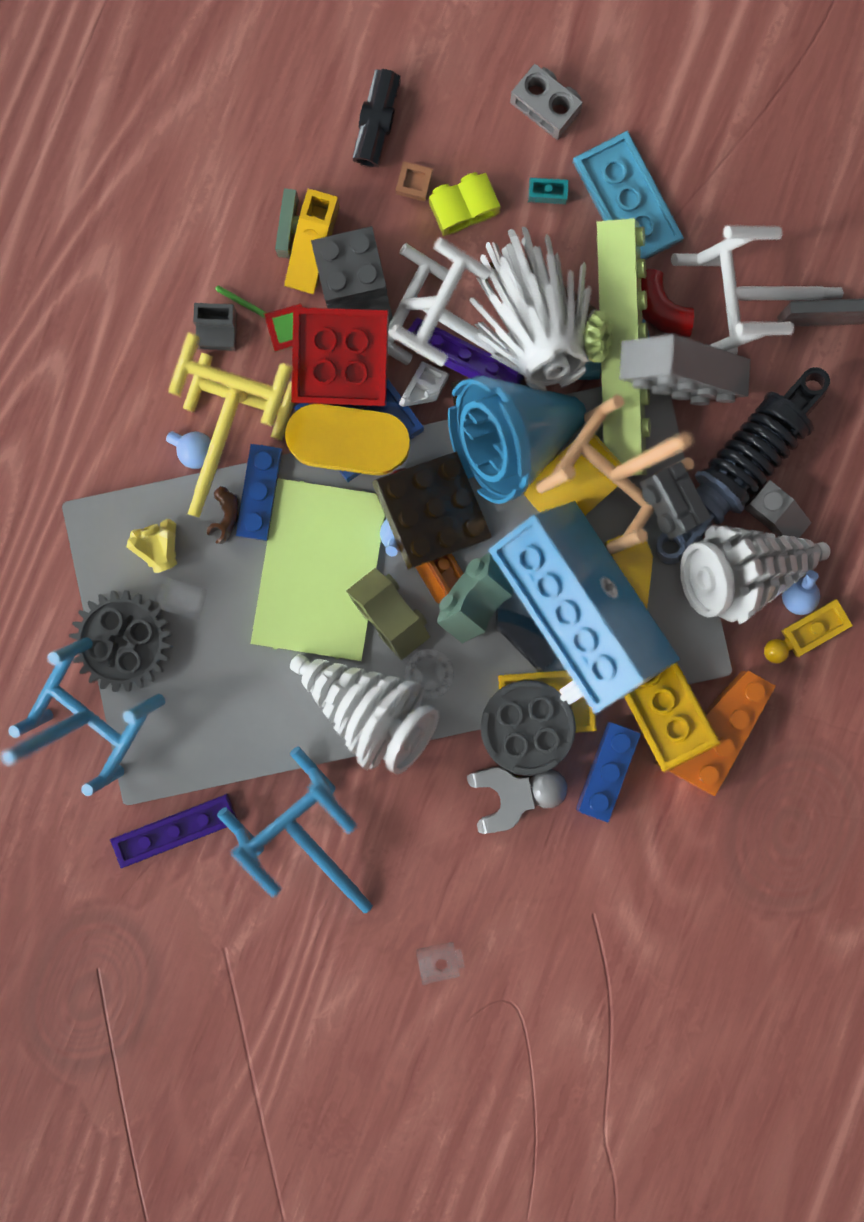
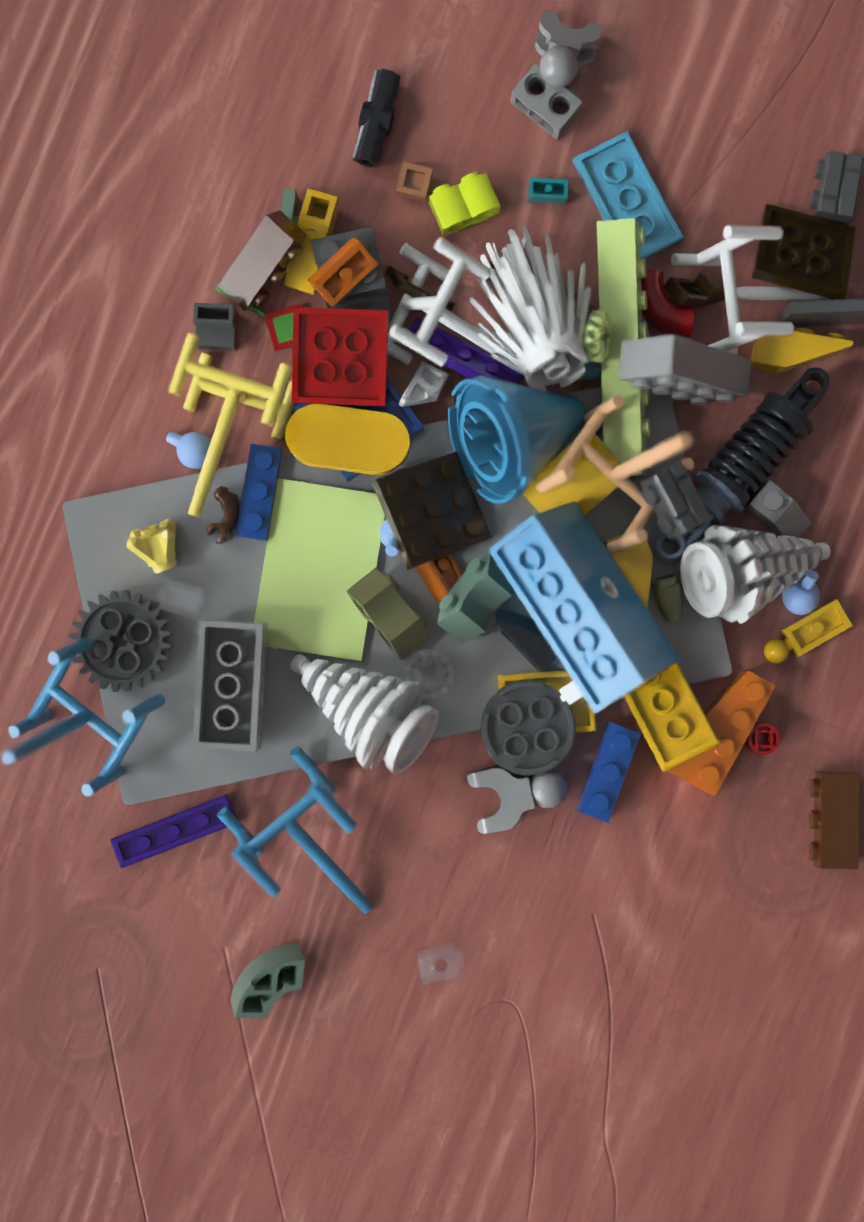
(230, 685): none -> light grey brick
(263, 261): none -> brick
(267, 980): none -> sand green brick
(343, 271): none -> orange slope
(401, 281): none -> dark brown helmet
(564, 48): none -> light grey piece
(669, 596): none -> olive cone
(694, 293): none -> dark brown slope
(758, 736): none -> red wheel
(791, 351): none -> yellow slope
(809, 256): none -> dark brown plate
(835, 820): none -> reddish brown brick
(837, 187): none -> dark grey brick

